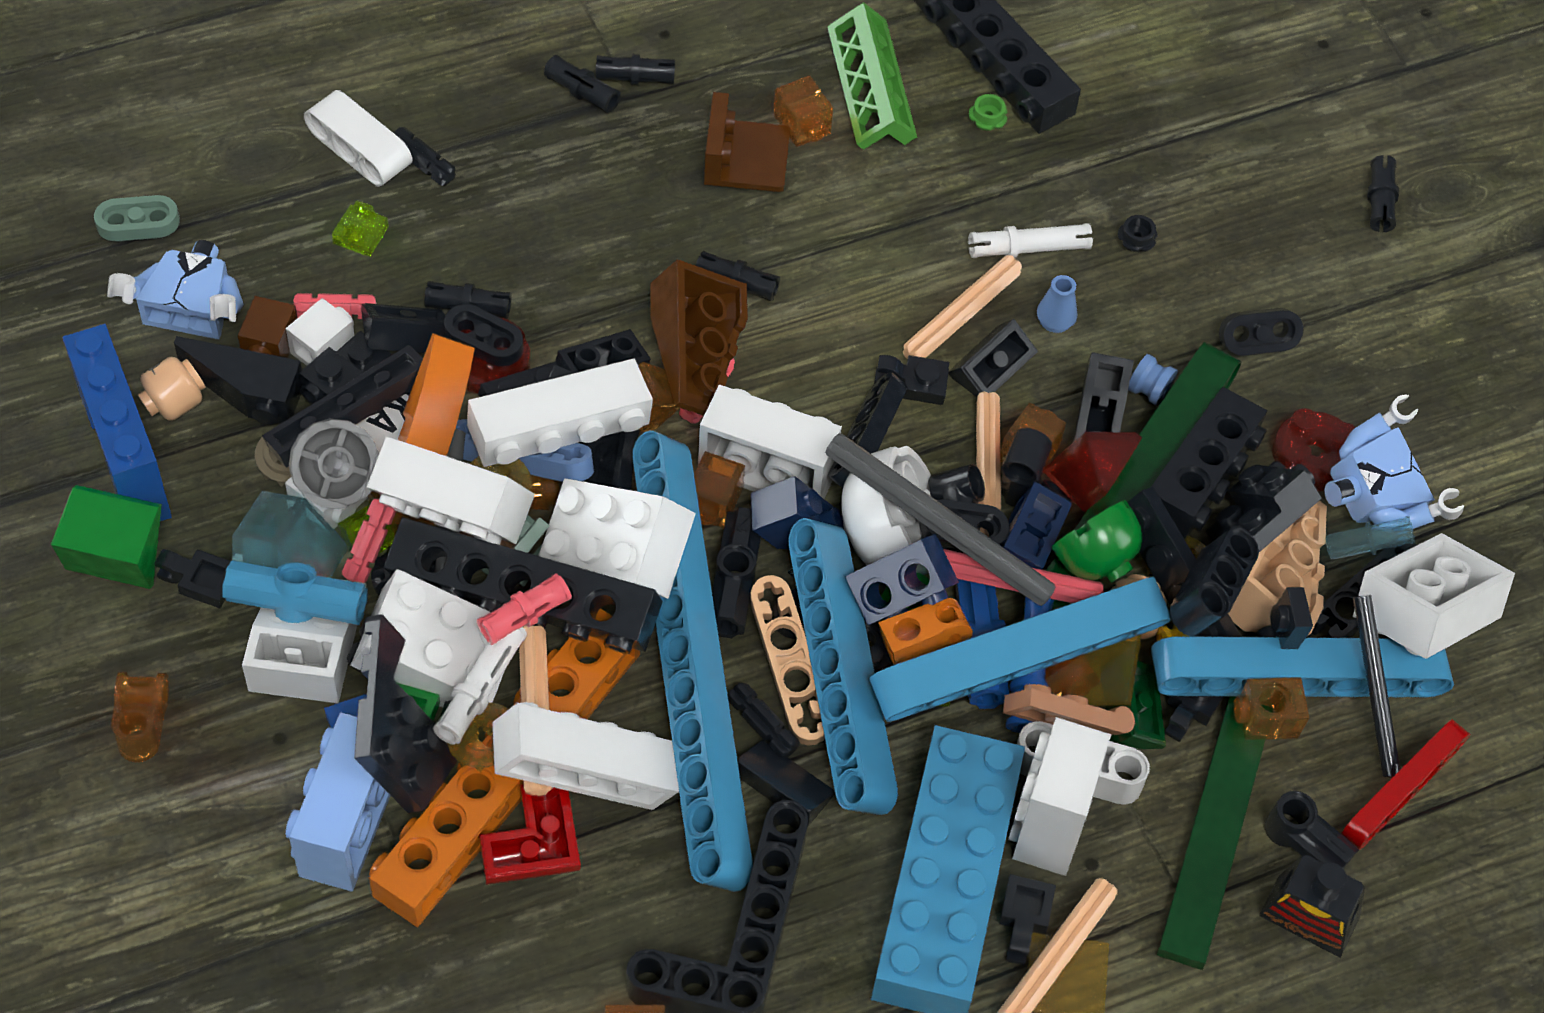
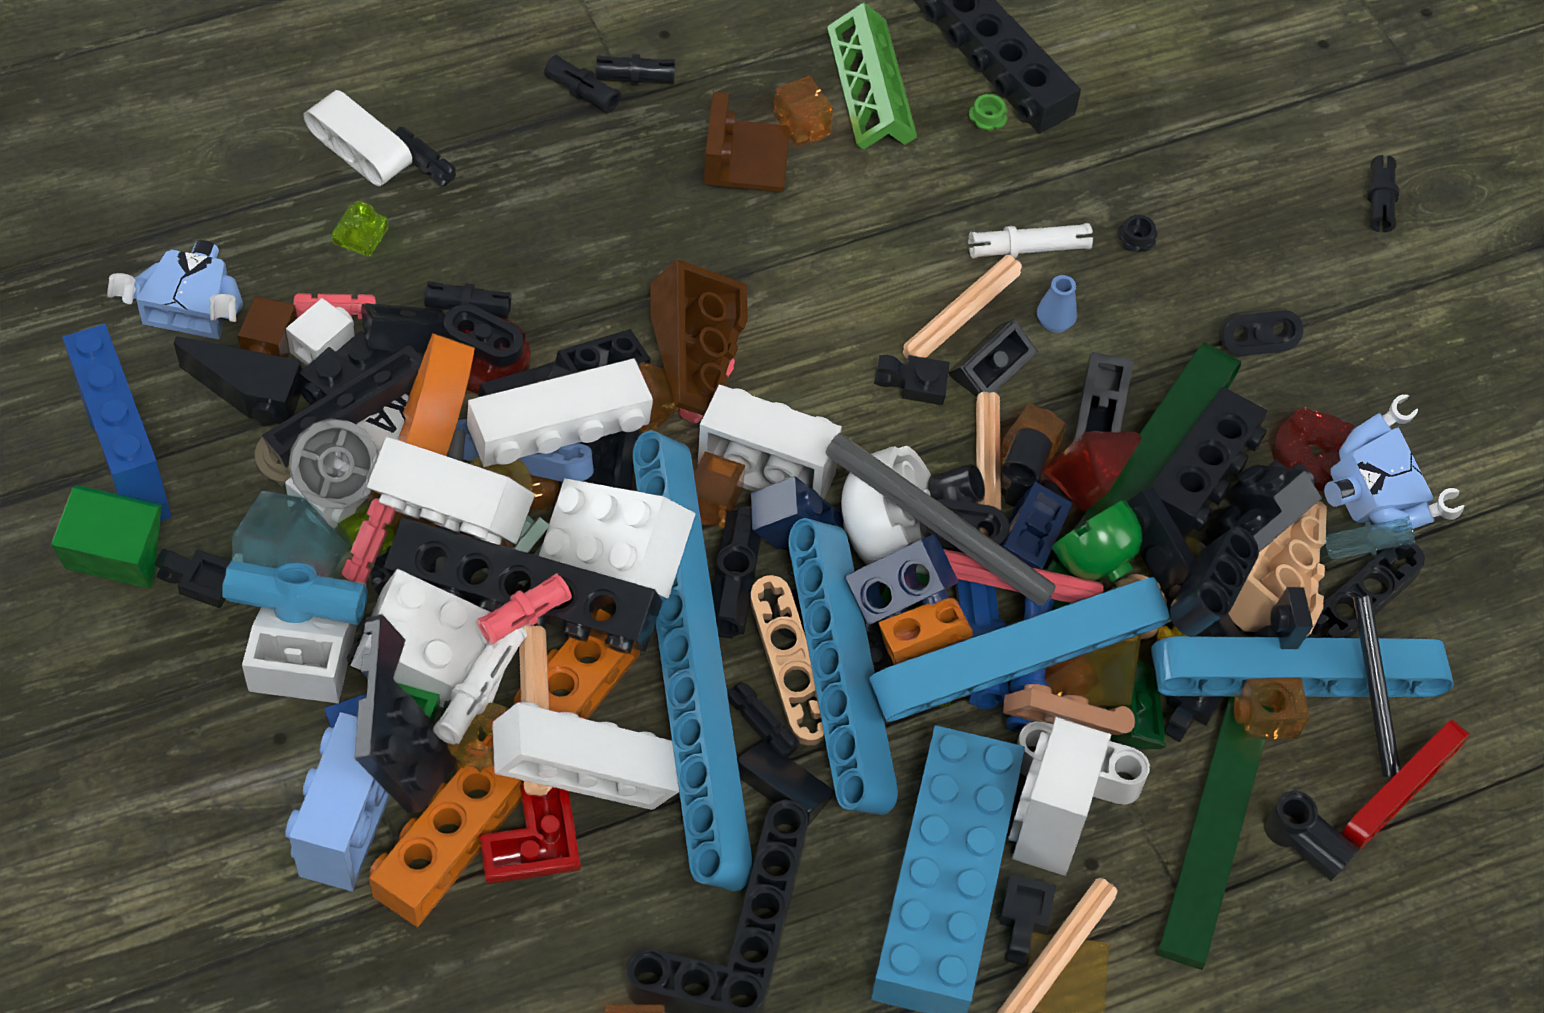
(137, 218): sand green plate -> none
(139, 706): clear orange piece -> none
(171, 388): light nougat head -> none
(758, 282): black pin -> none
(873, 419): black beam -> none
(1152, 379): medium blue wheel -> none
(1316, 903): black torso -> none
(1436, 594): white brick -> none

